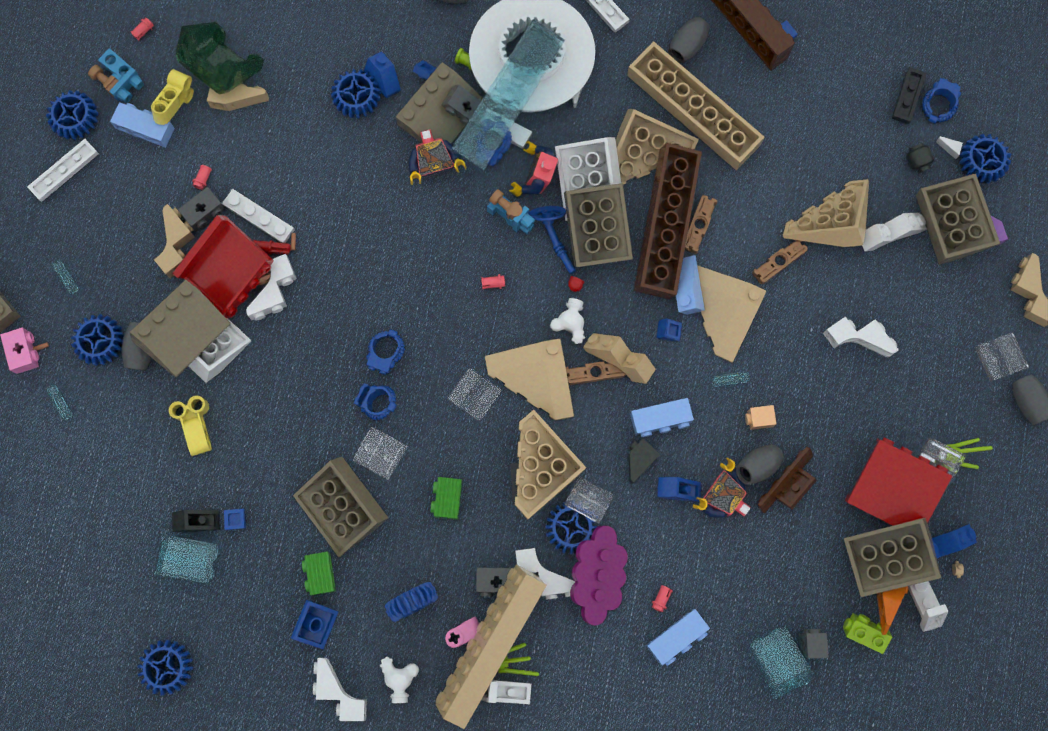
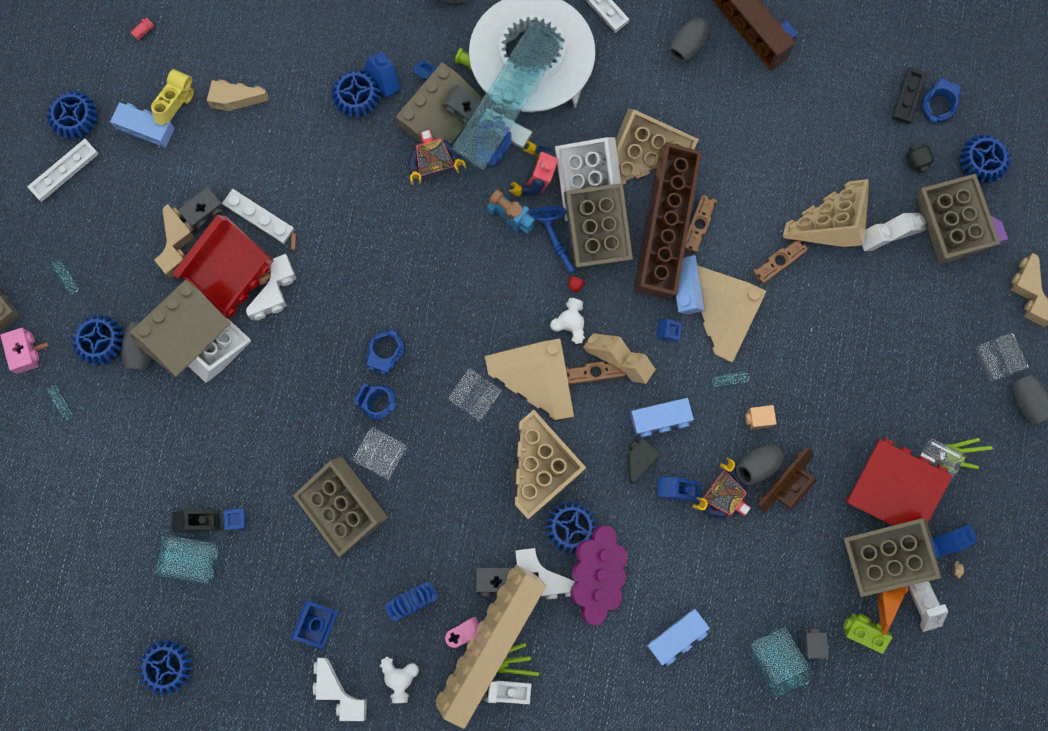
(122, 76): dark azure hips -> none
(193, 424): light yellow piece -> none
(202, 177): coral pin -> none
(210, 60): clear green windscreen -> none
(273, 247): red axle -> none
(319, 573): bright green brick -> none
(447, 498): bright green brick -> none
(493, 282): coral pin -> none
(589, 500): clear slope -> none
(662, 598): coral pin -> none
(695, 105): tan brick -> none
(870, 336): white arch -> none
(951, 146): white piece -> none

